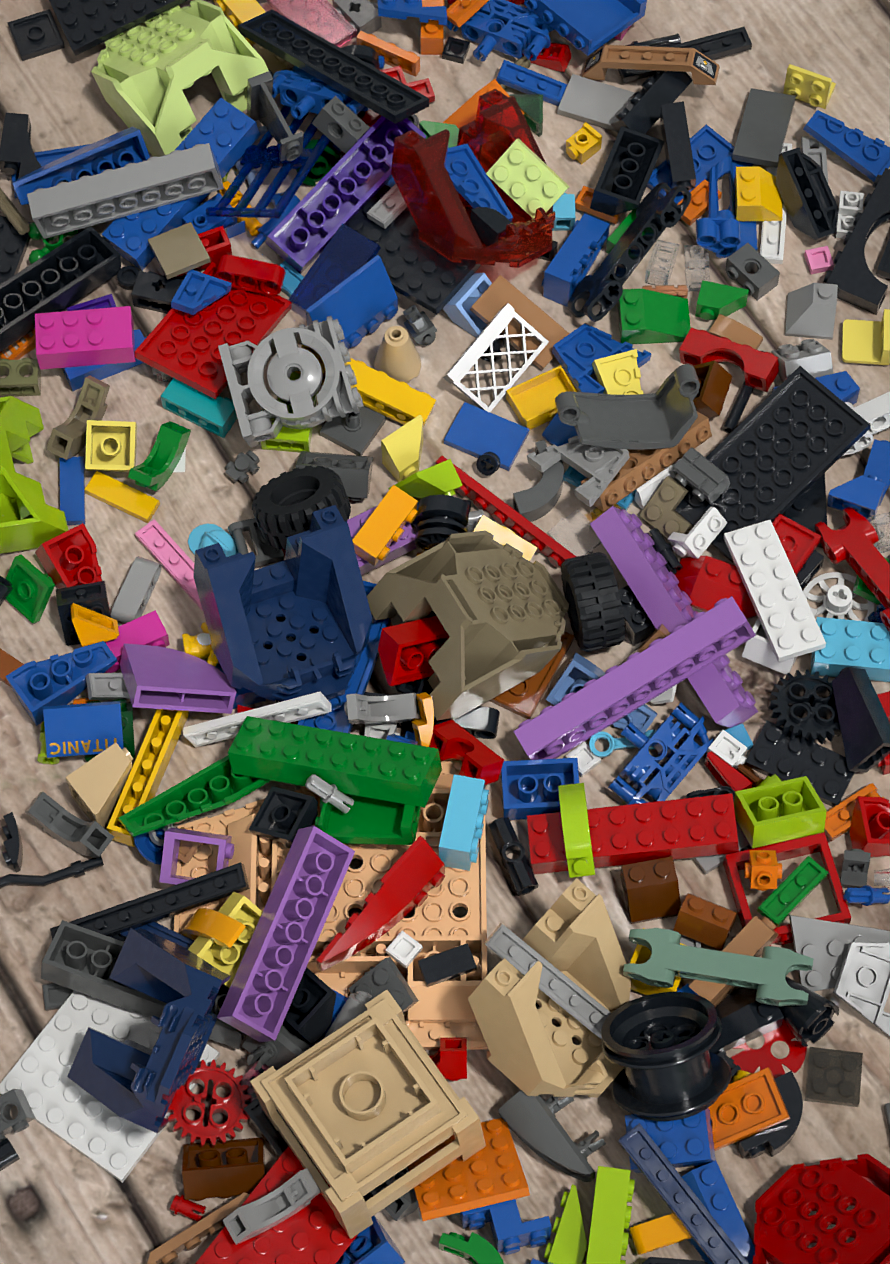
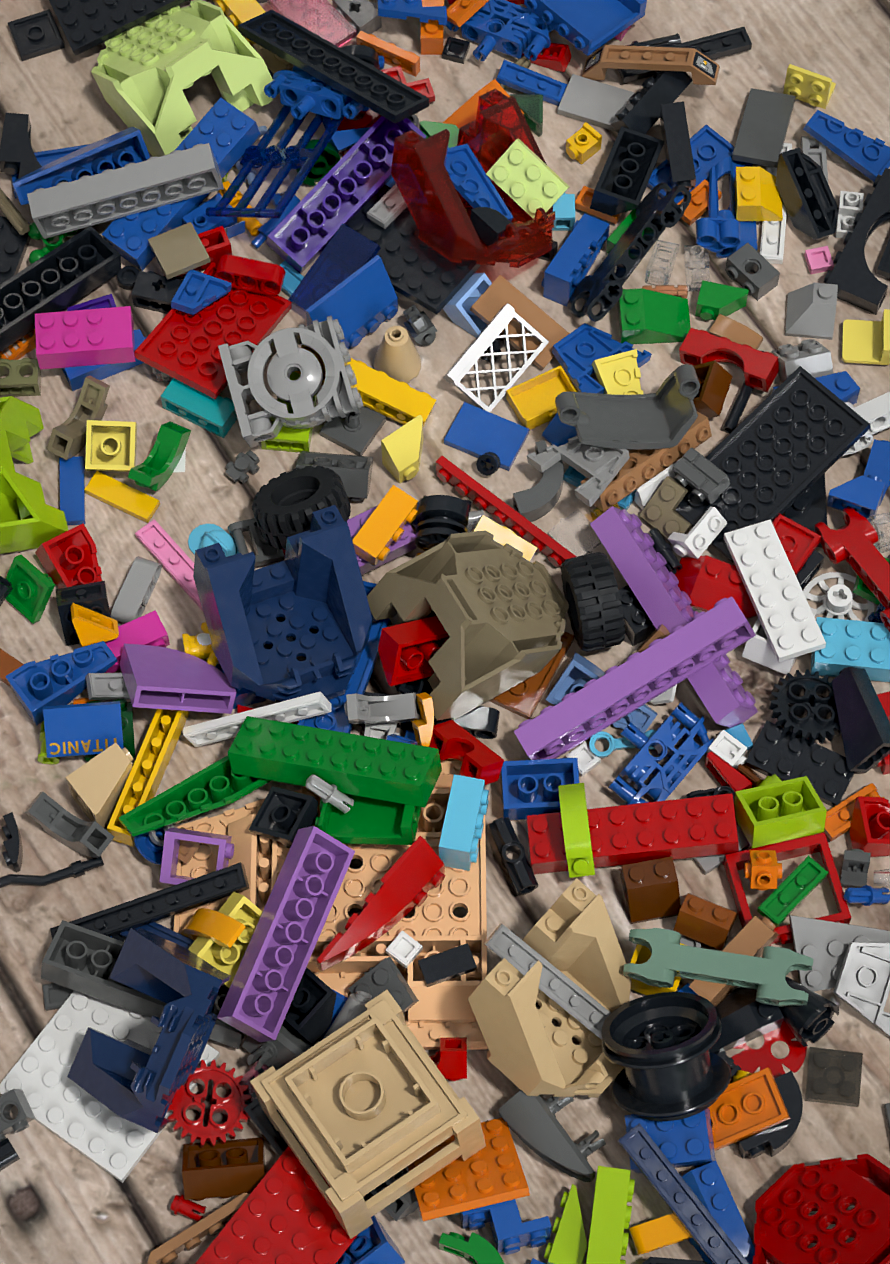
(263, 108): dark grey piece -> none
(273, 1208): light grey arch -> none
(340, 124): dark grey brick -> none
(435, 480): lime slope -> none

